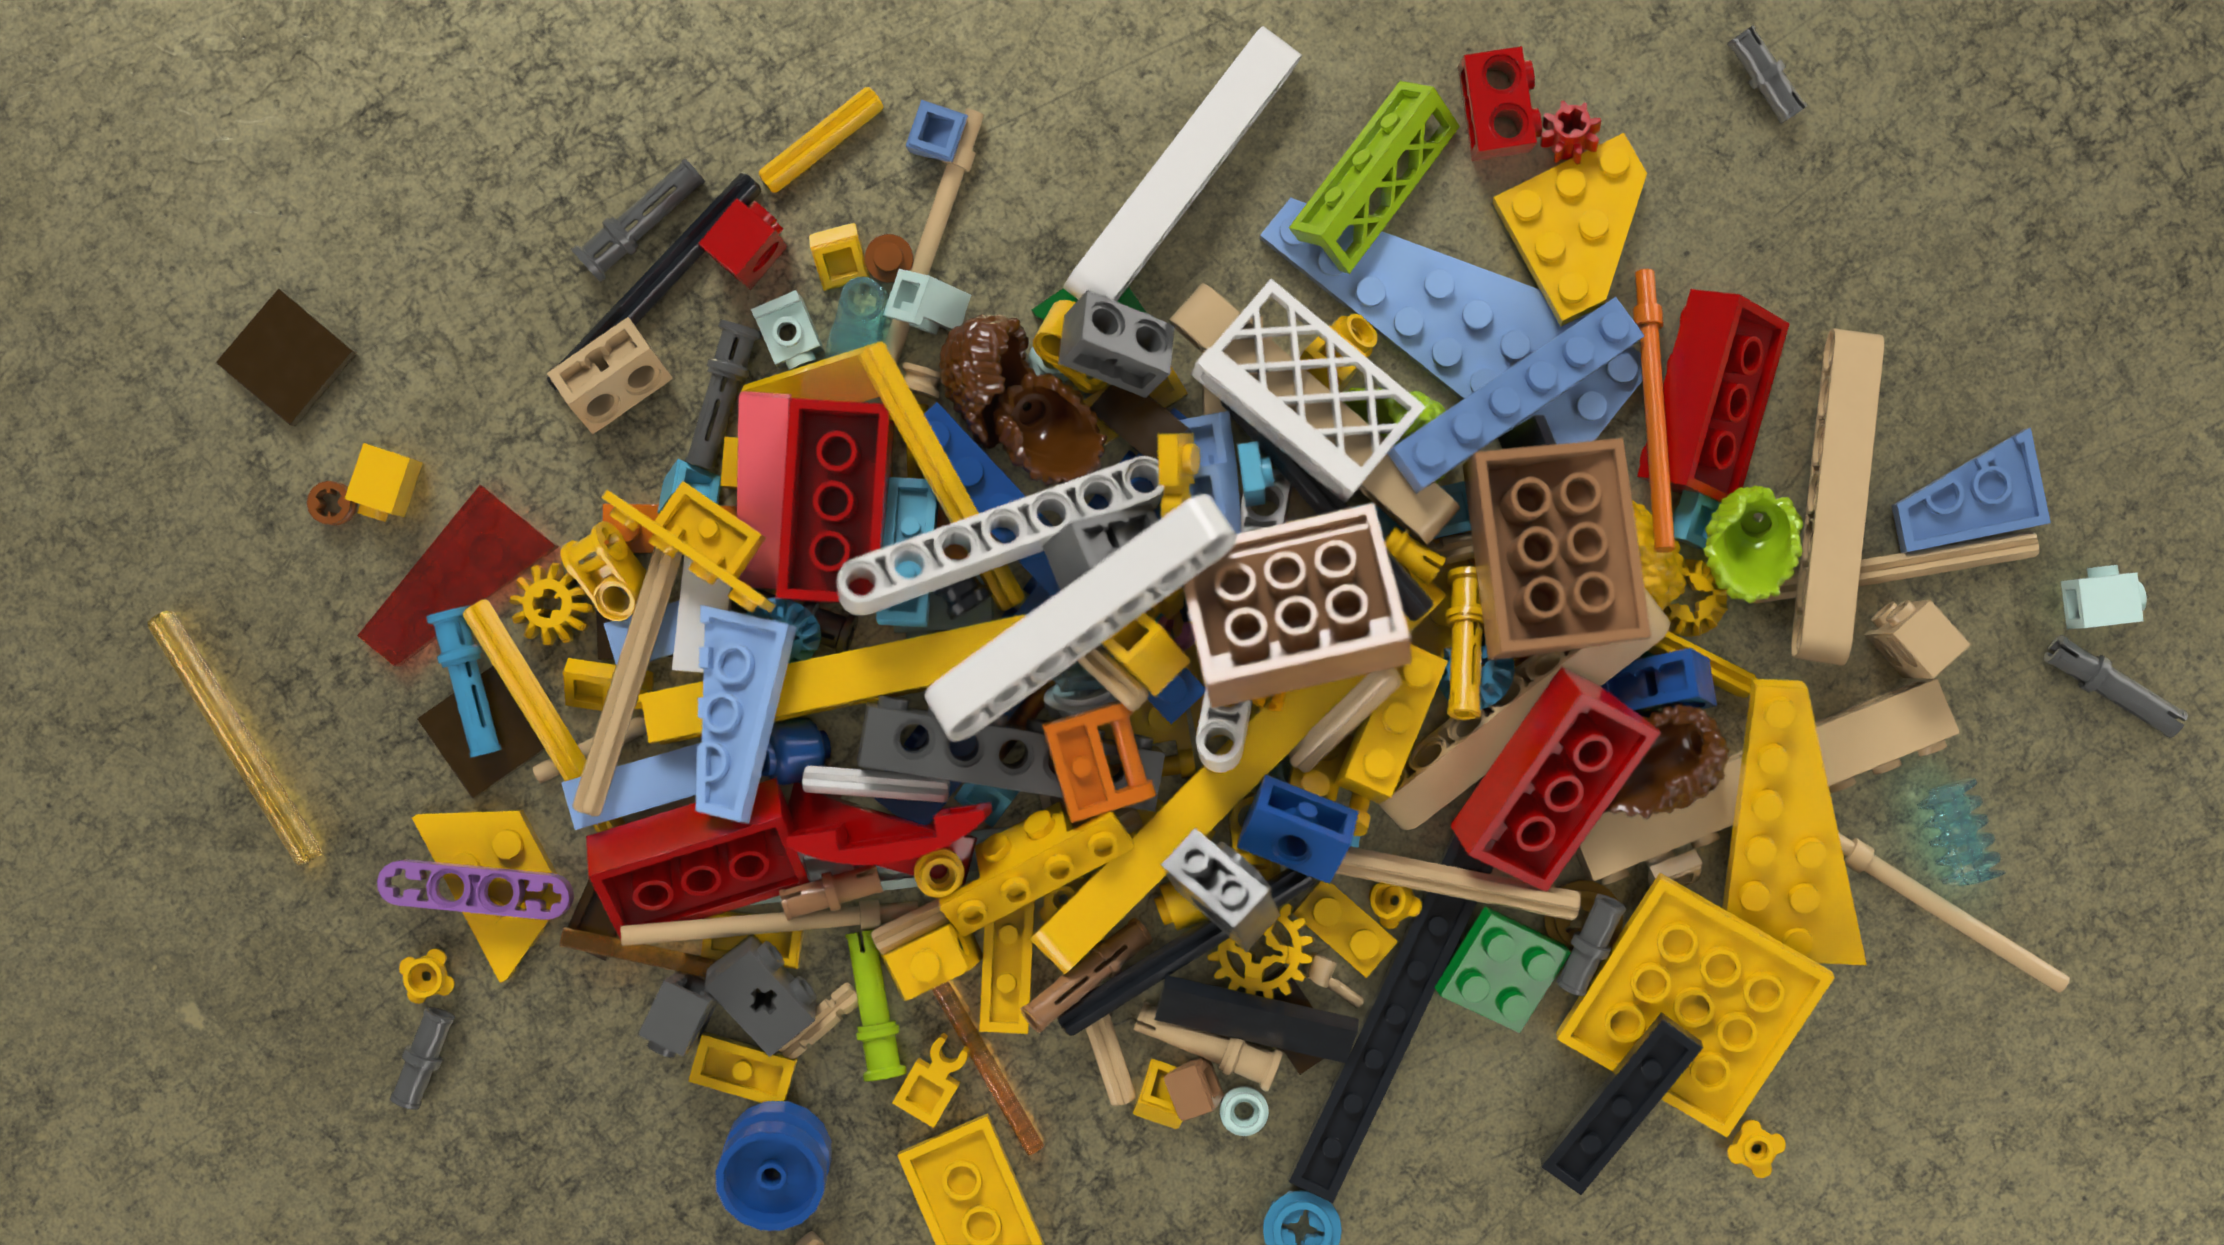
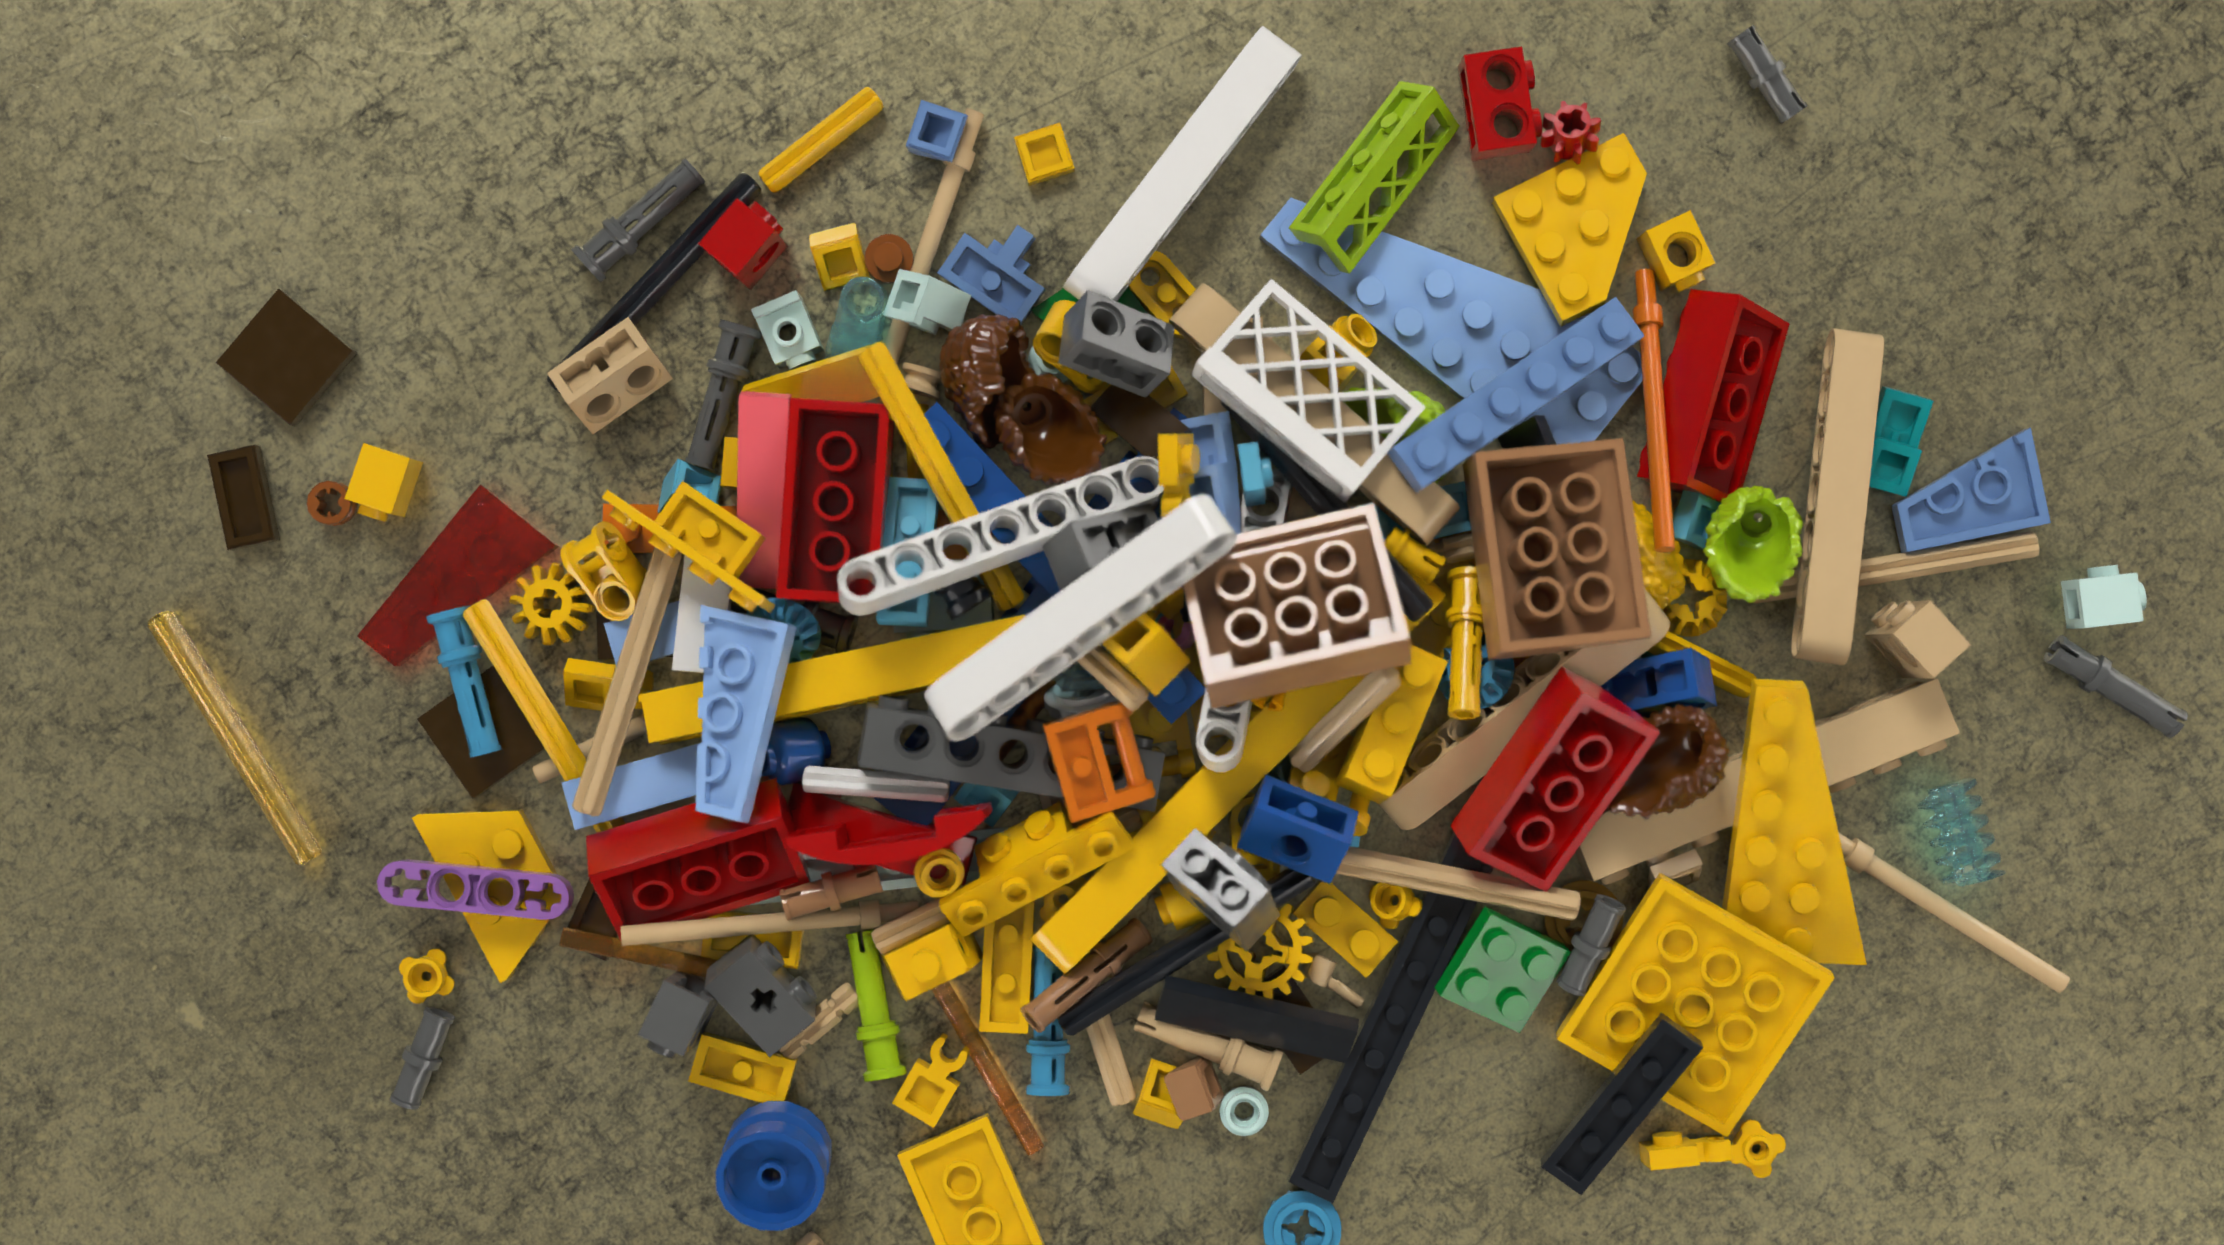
(243, 497): none -> dark brown tile
(995, 274): none -> medium blue hinge
(1044, 154): none -> yellow tile
(1049, 1046): none -> dark azure pin
(1167, 294): none -> yellow plate
(1672, 1150): none -> yellow plate
(1683, 232): none -> yellow brick
(1897, 438): none -> teal slope

